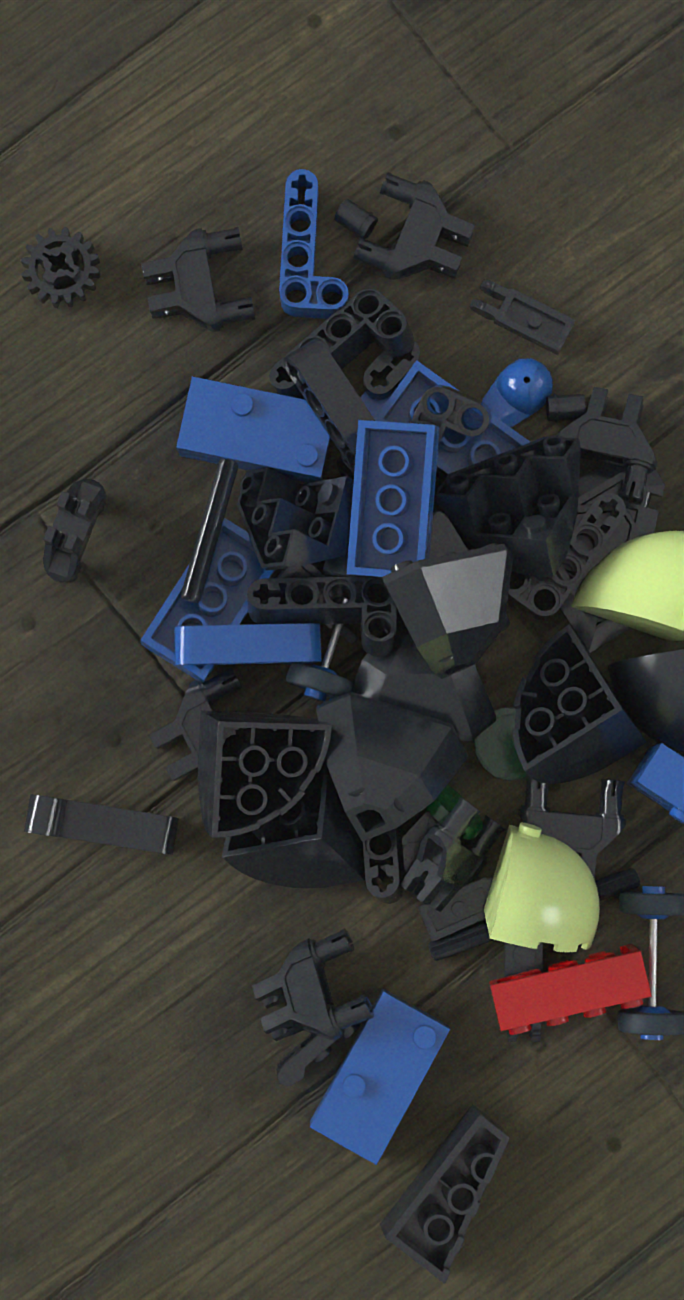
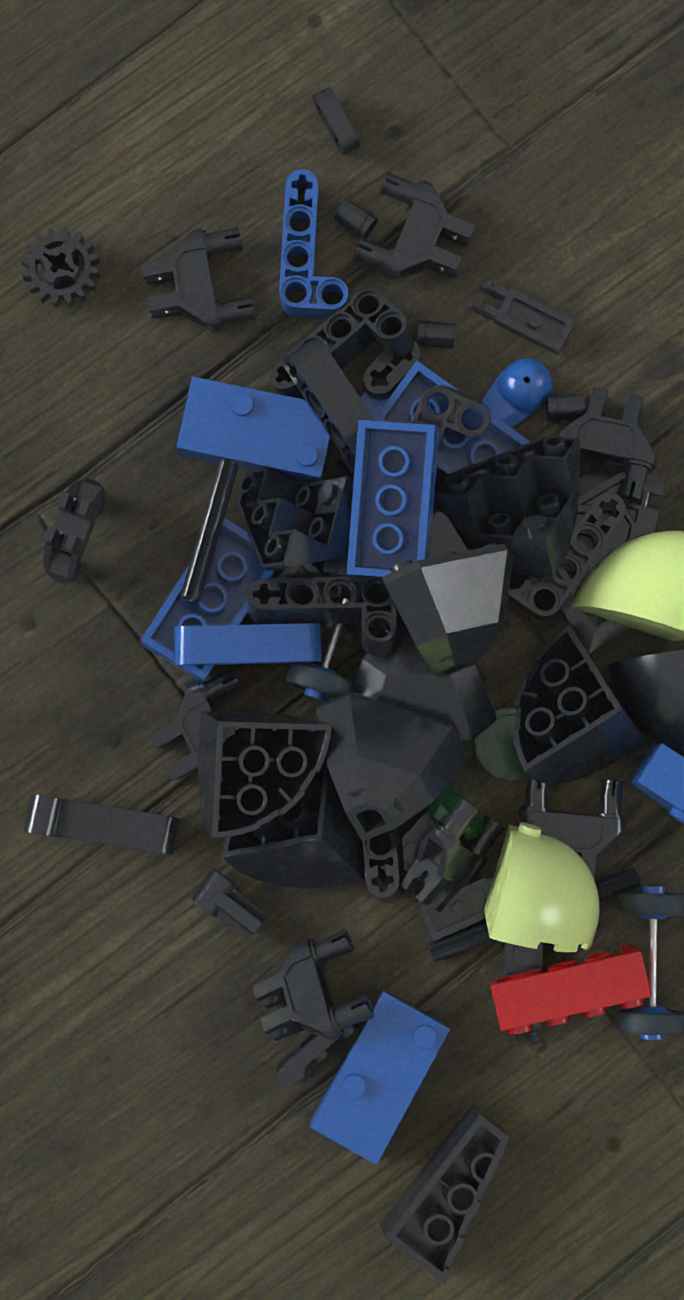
(222, 899): none -> black piece
(335, 121): none -> black beam
(436, 334): none -> black piece

